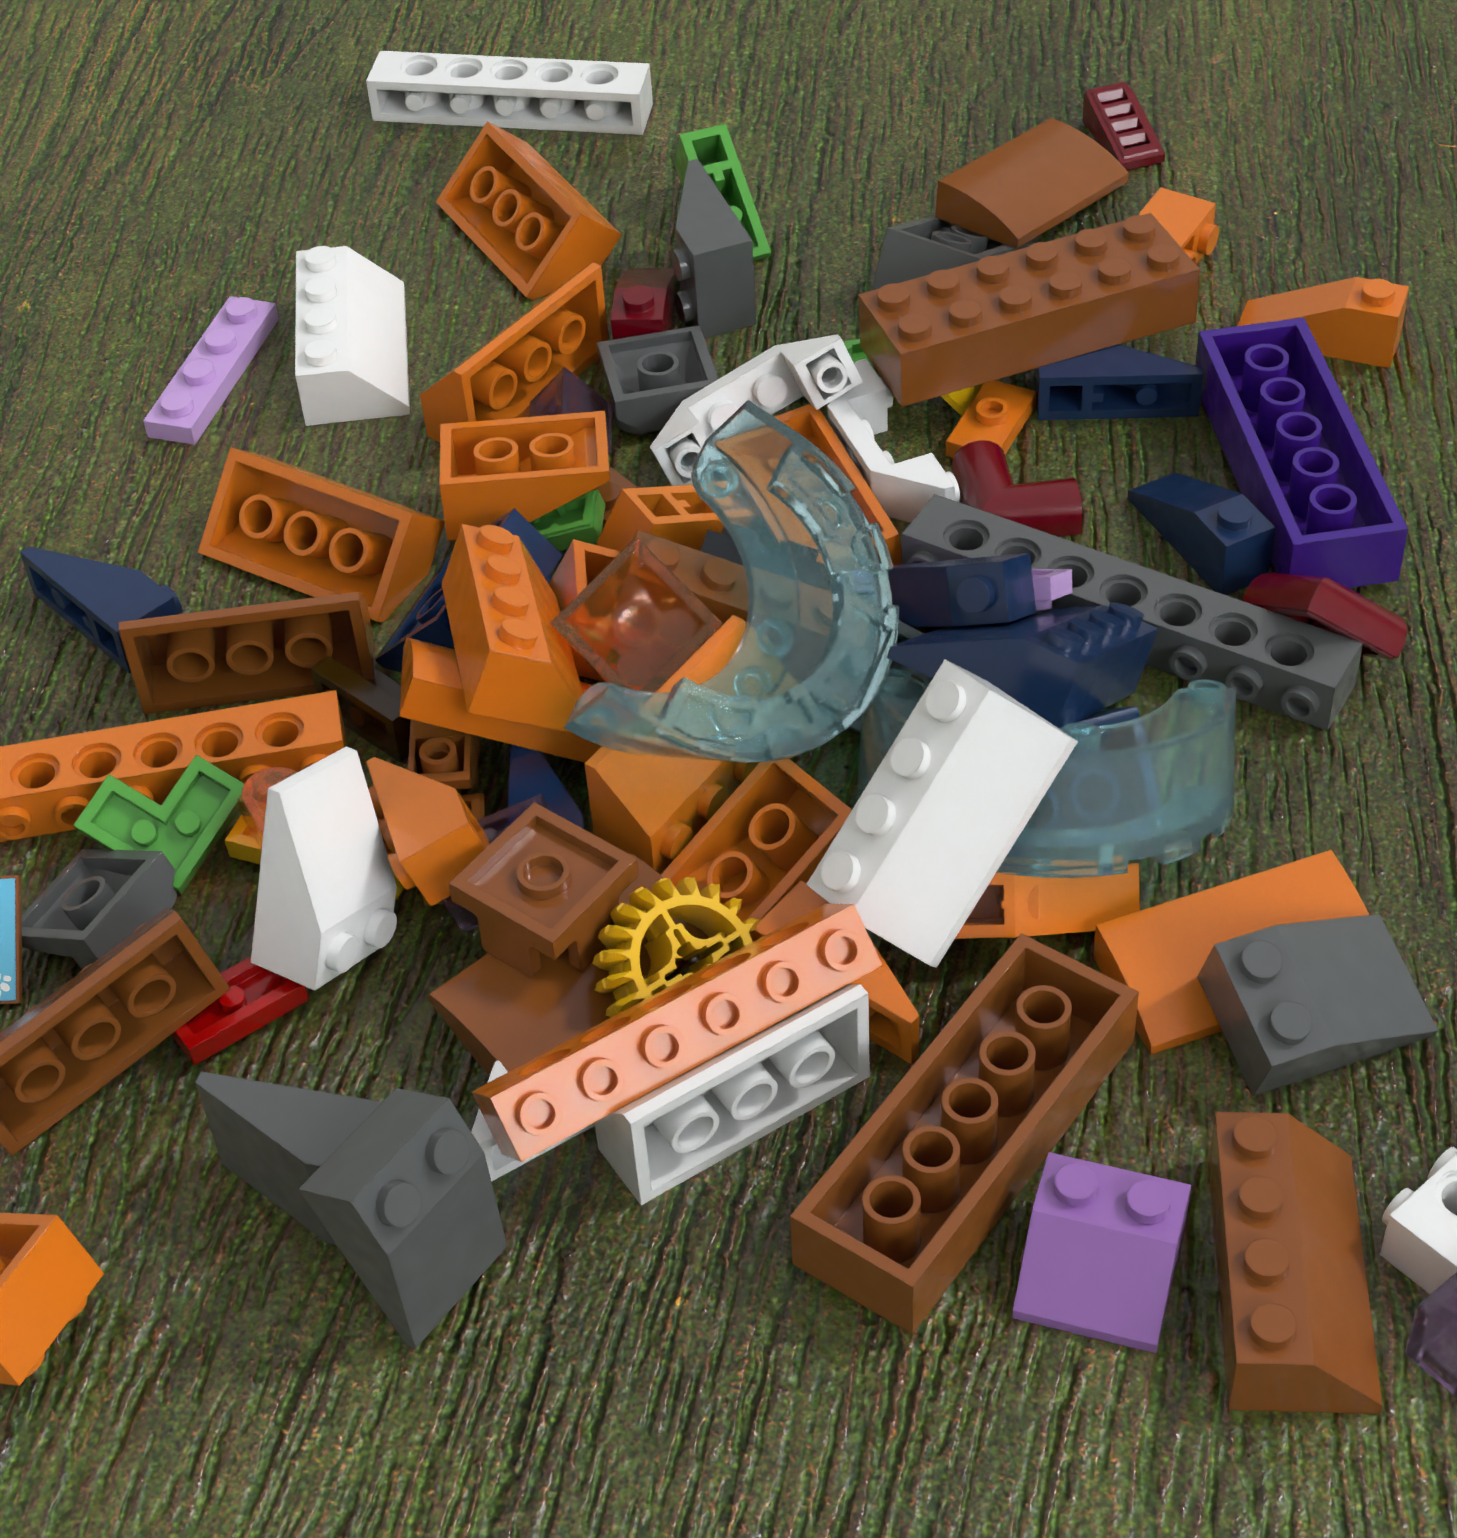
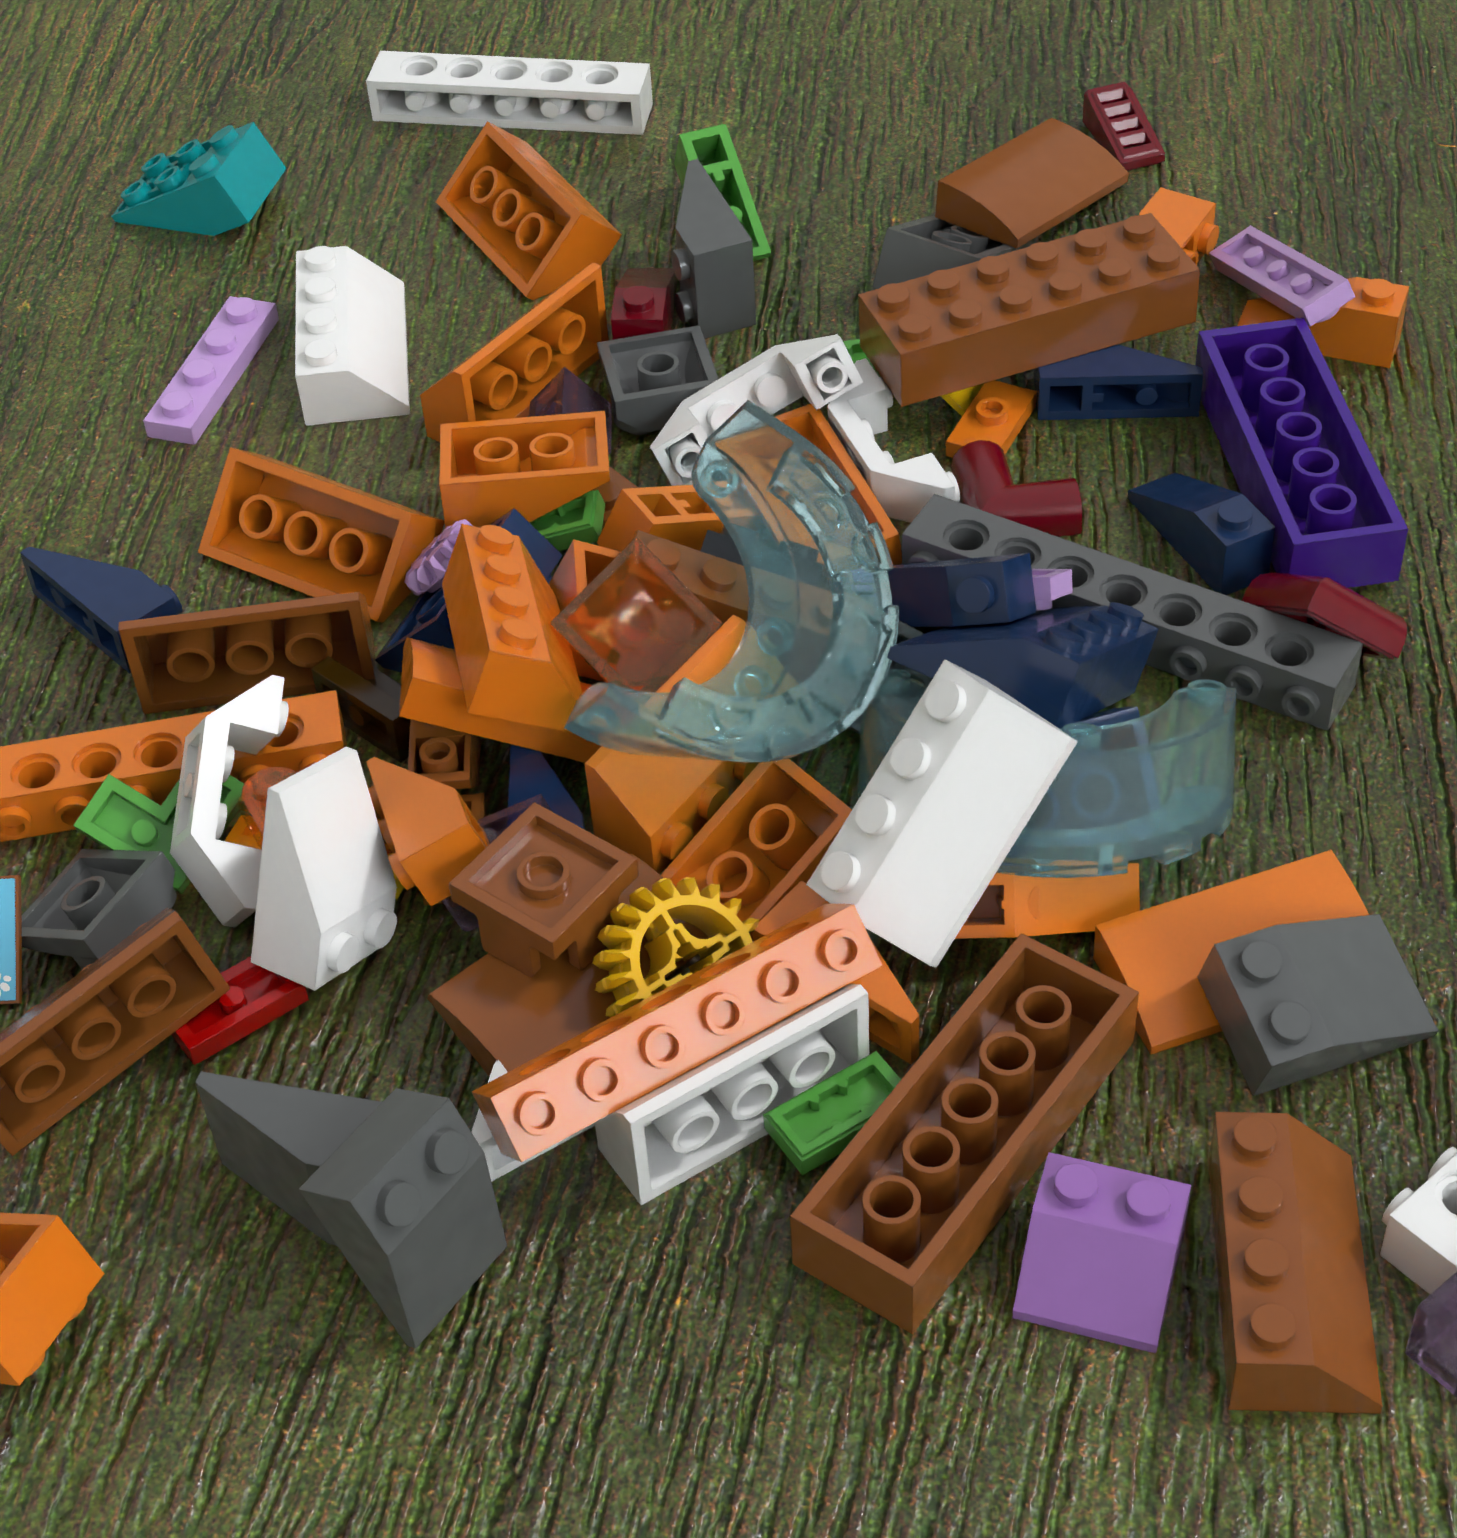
(204, 184): none -> teal slope
(218, 869): none -> white slope
(430, 567): none -> lavender gear
(831, 1113): none -> bright green plate
(1282, 275): none -> lavender plate

